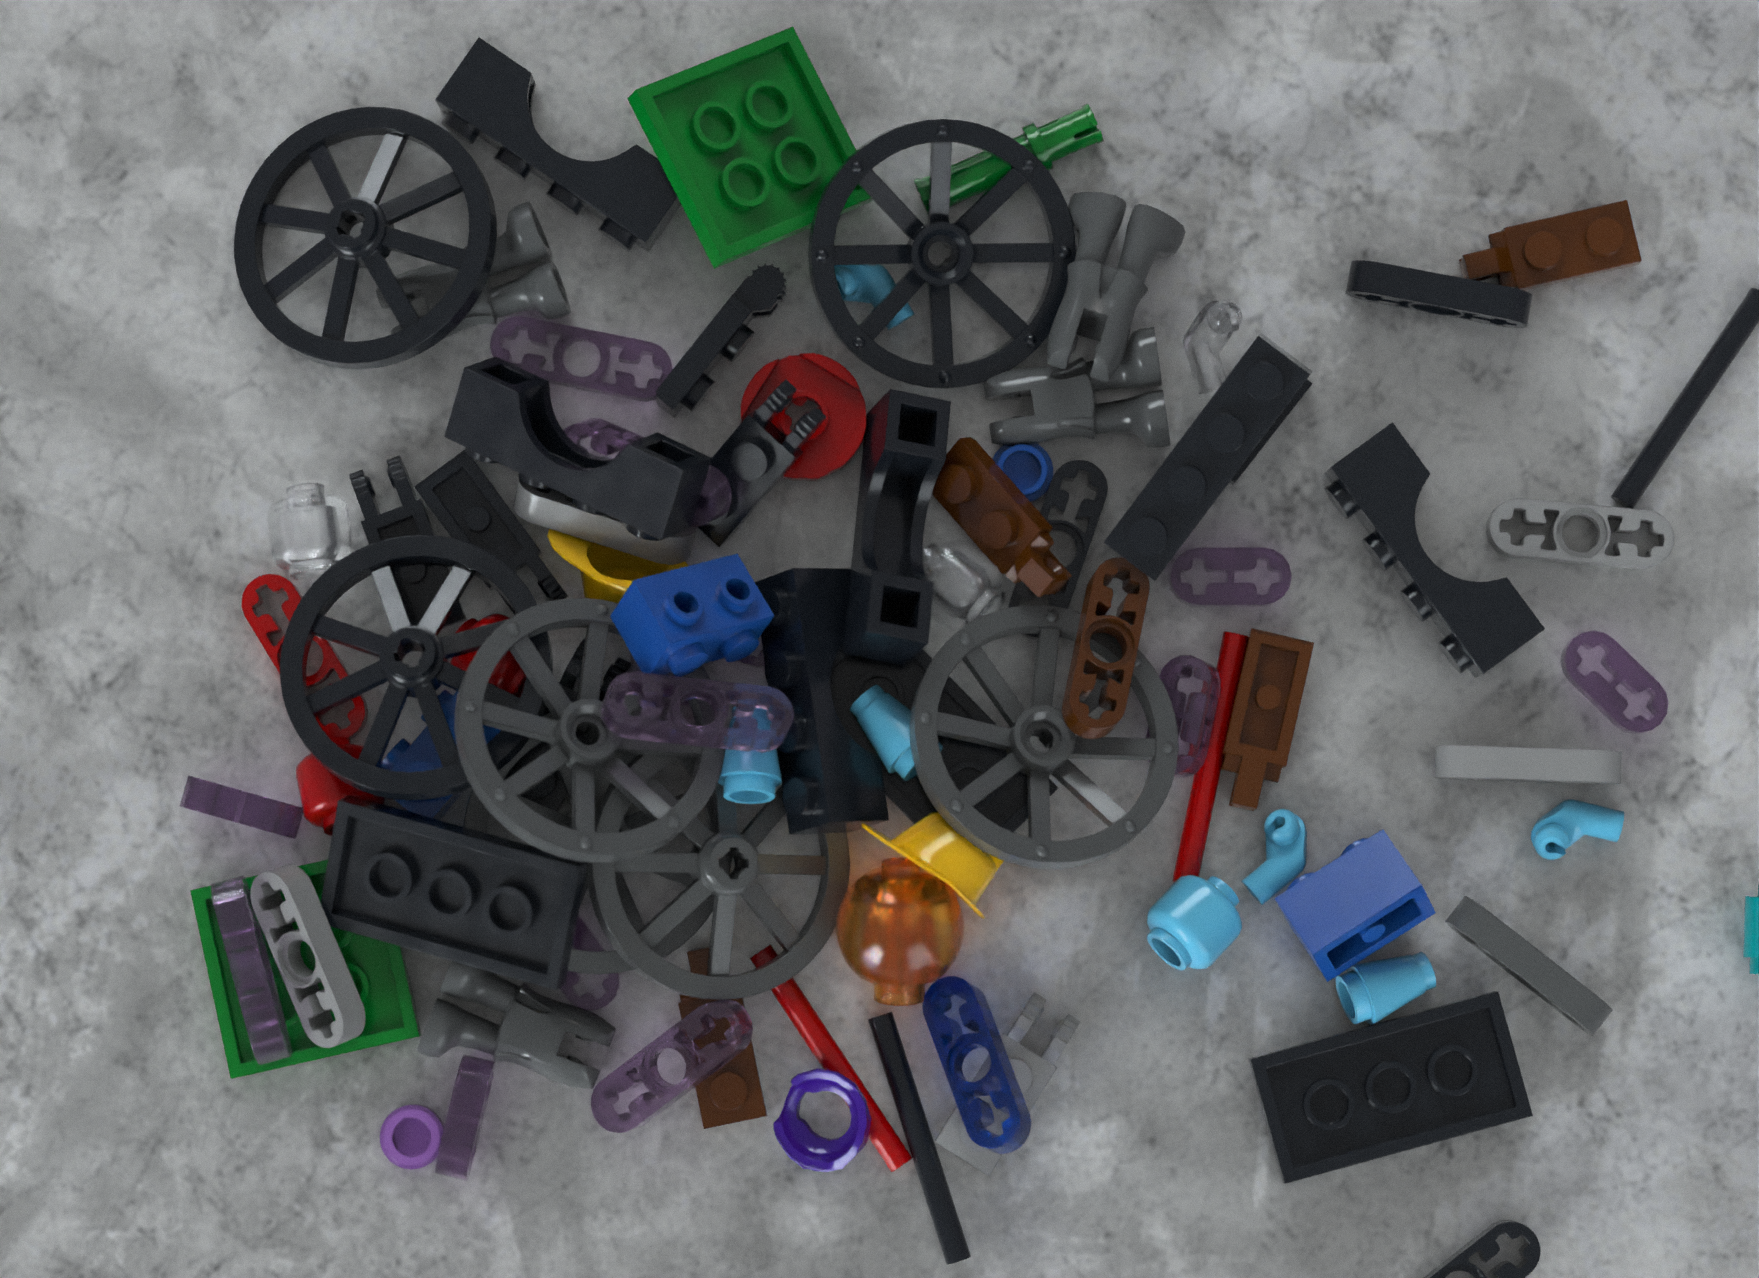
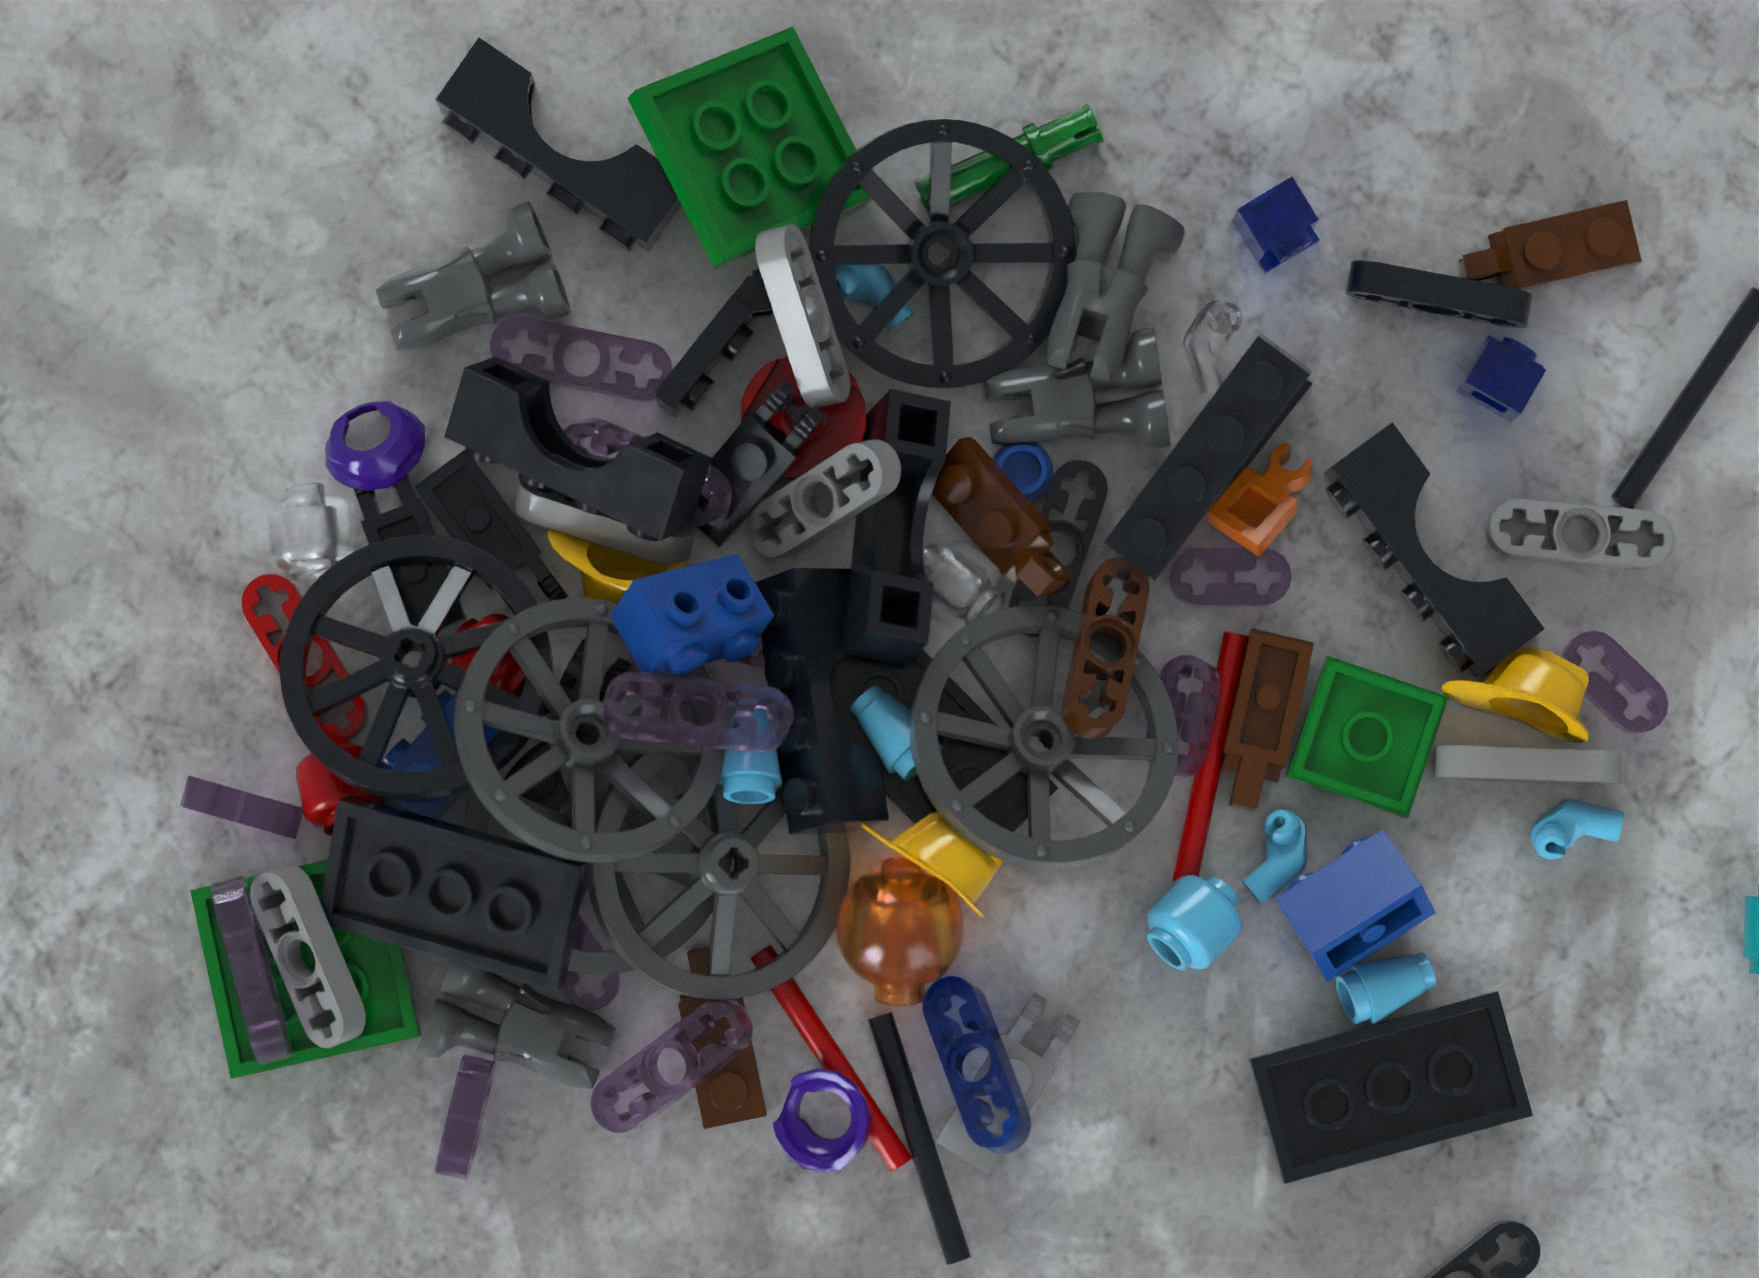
(373, 244): black wheel -> none
(383, 464): none -> dark purple piece
(411, 1136): medium lavender tile -> none
(802, 316): none -> light grey beam
(847, 498): none -> light grey beam
(1260, 506): none -> orange plate
(1277, 225): none -> clear blue brick
(1366, 737): none -> green plate
(1502, 377): none -> clear blue brick
(1529, 965): dark grey beam -> none
(1530, 689): none -> yellow piece

